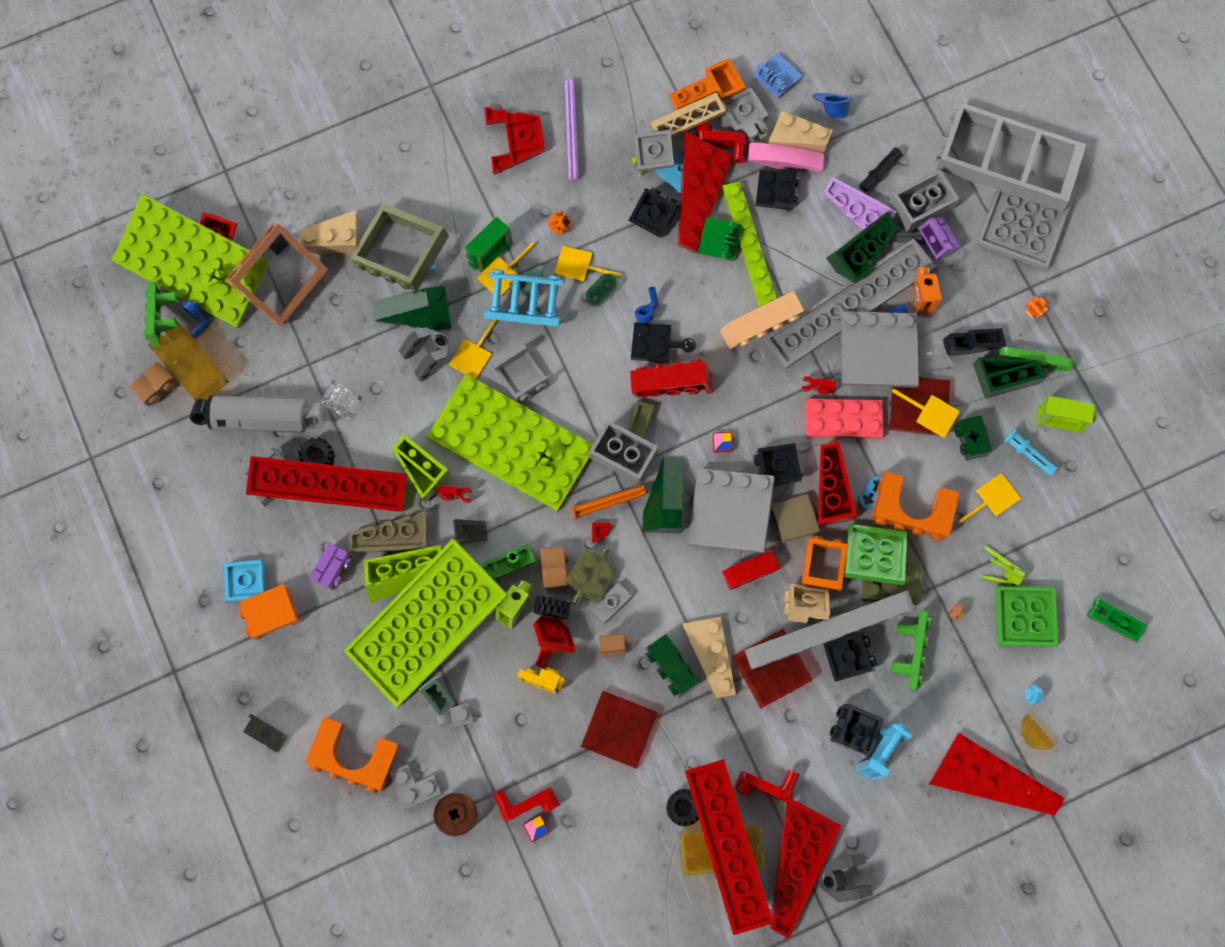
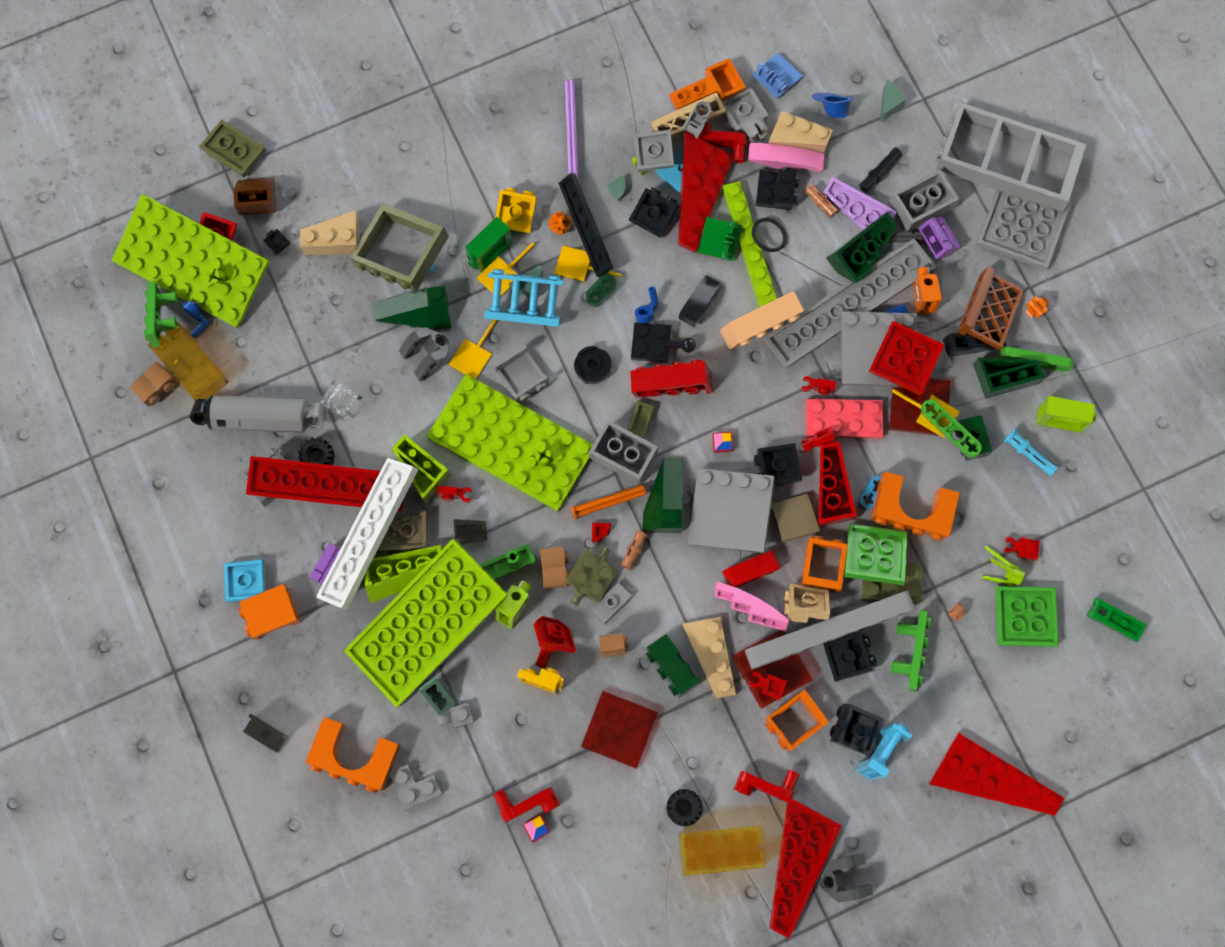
(232, 148): none -> olive plate
(251, 258): nougat window -> none
(255, 196): none -> reddish brown slope
(367, 533): none -> white plate
(444, 819): copper wheel -> none
(516, 209): none -> yellow plate
(523, 136): red wing -> none
(551, 607): black tyre -> none
(585, 225): none -> black plate
(590, 375): none -> black plate
(617, 187): none -> sand green tile
(634, 550): none -> nougat pin
(695, 122): none -> light grey piece
(699, 301): none -> black slope
(728, 847): red plate -> none
(758, 610): none -> bright pink slope
(771, 686): none -> red plate
(775, 223): none -> black piece
(813, 710): none -> orange window
(821, 201): none -> nougat pin
(823, 437): none -> red plate
(891, 101): none -> sand green slope
(906, 358): none -> red plate
(953, 426): none -> bright green beam
(976, 303): none -> dark orange fence
(997, 495): yellow piece -> none
(1025, 548): none -> red plate
(1034, 694): medium azure plate -> none
(1034, 735): clear yellow tile -> none

